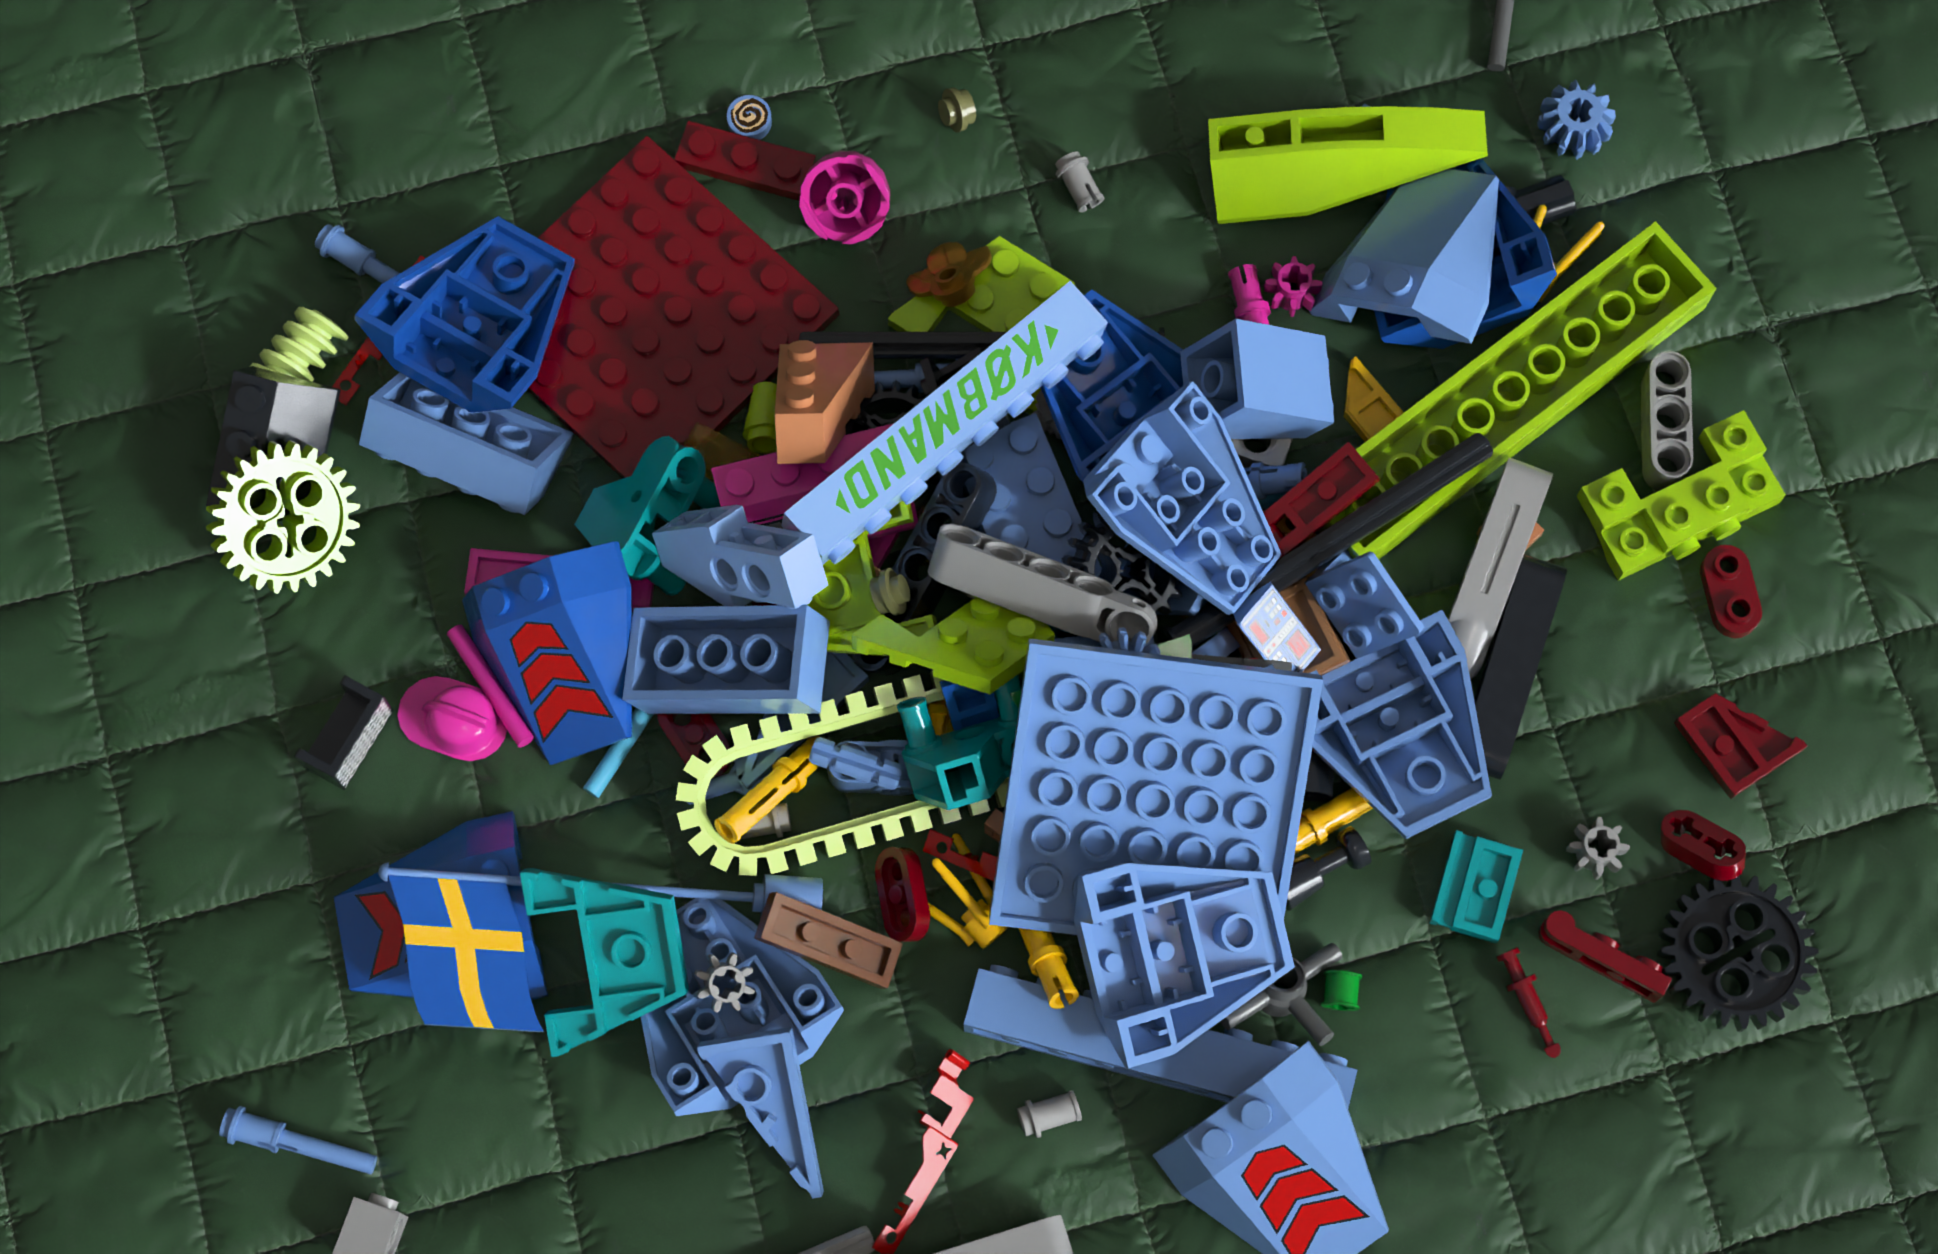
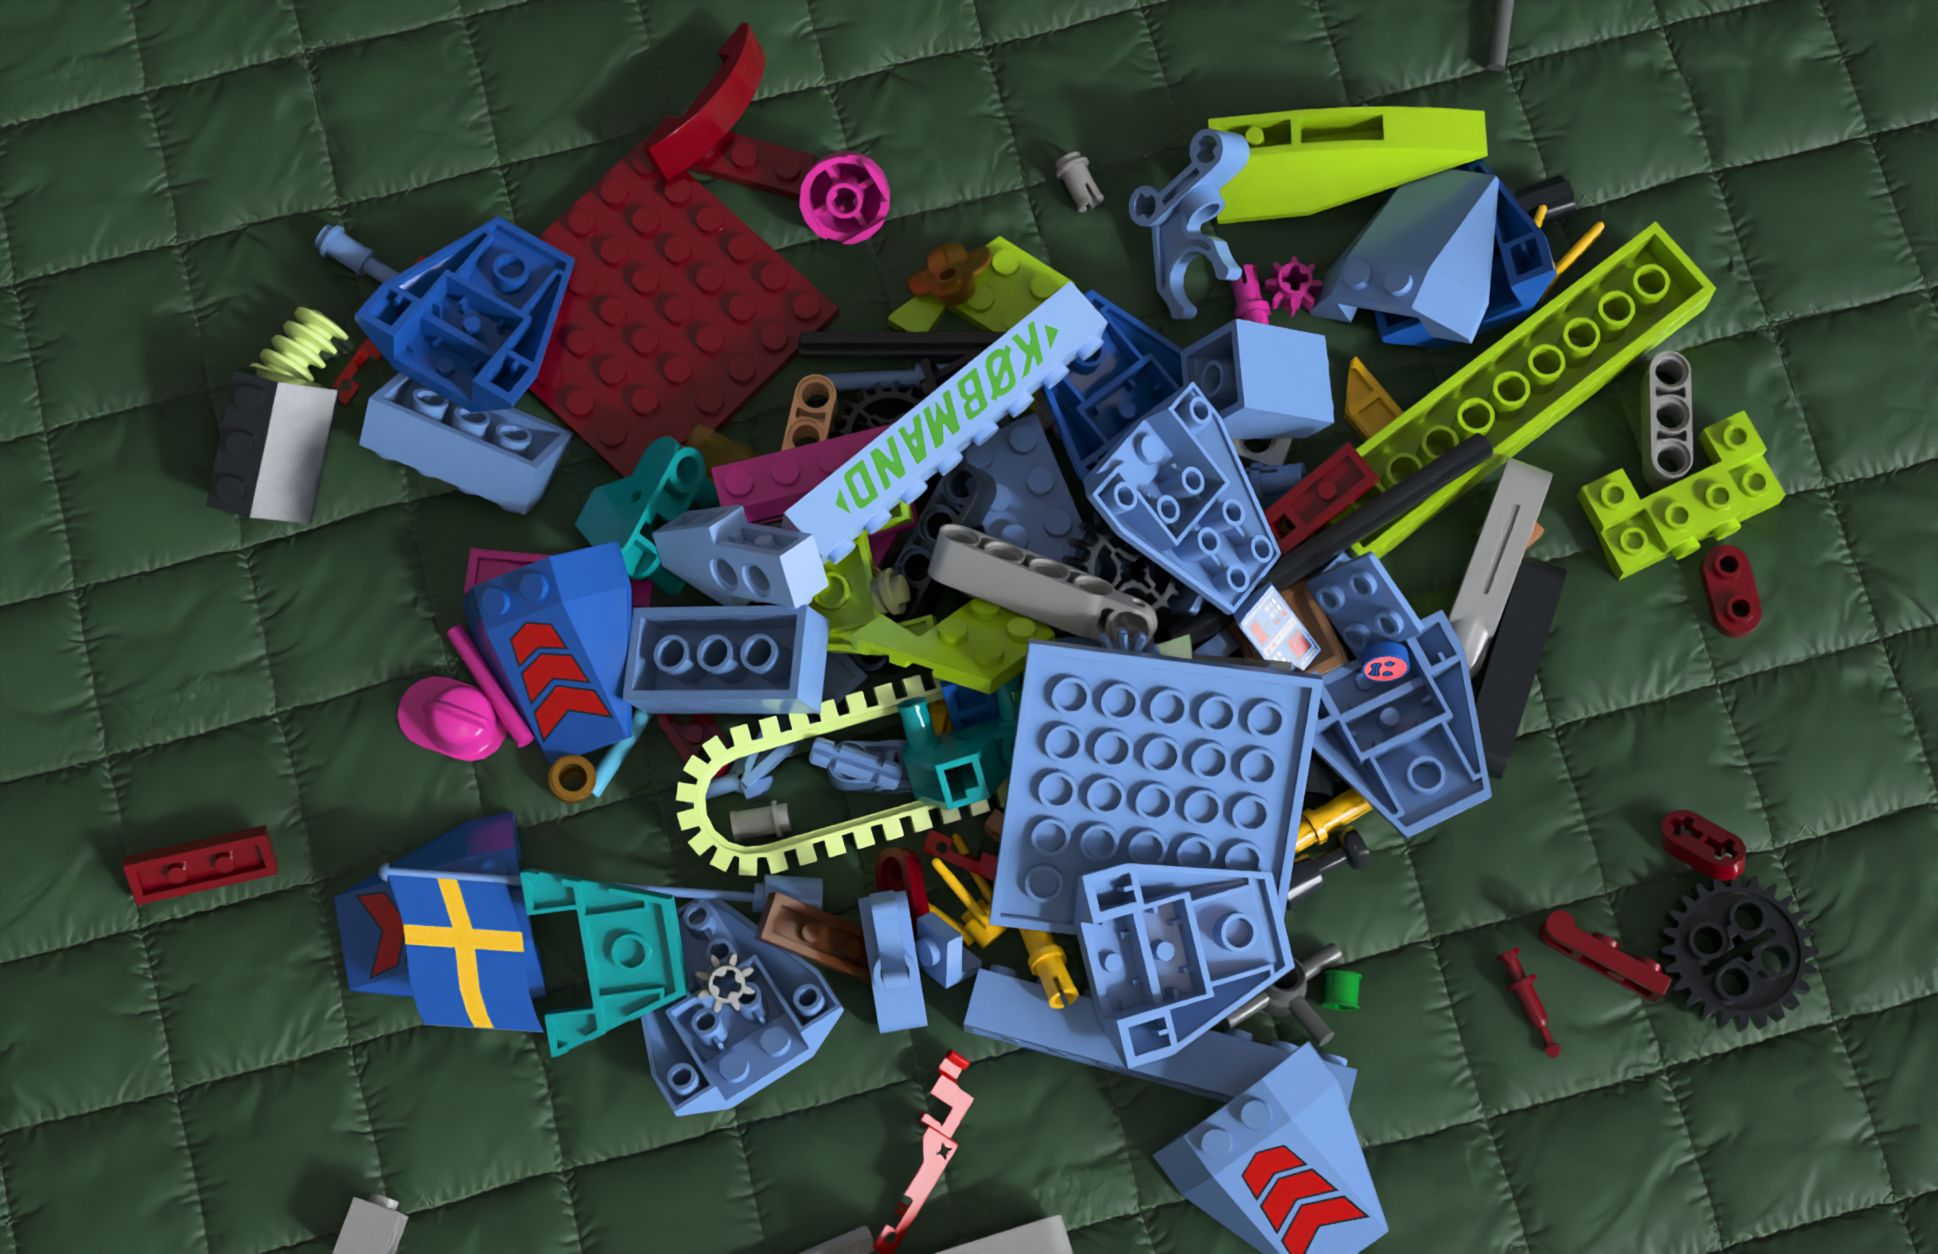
(201, 865): none -> dark red plate
(243, 526): gear -> none
(272, 1135): medium blue pin -> none
(347, 734): black panel -> none
(571, 765): none -> pearl gold piece
(686, 139): none -> dark red slope
(749, 117): tile -> none
(760, 420): lime cone -> none
(767, 1081): medium blue wing -> none
(773, 789): yellow pin -> none
(818, 395): nougat wedge -> none
(891, 948): none -> medium blue piece
(941, 951): none -> medium blue bracket
(957, 109): olive plate -> none
(1048, 1113): light grey pin -> none
(1182, 208): none -> medium blue piece
(1385, 661): none -> tile
(1476, 886): teal plate -> none
(1575, 134): medium blue gear -> none
(1607, 839): light grey gear -> none
(1735, 744): dark red wing -> none

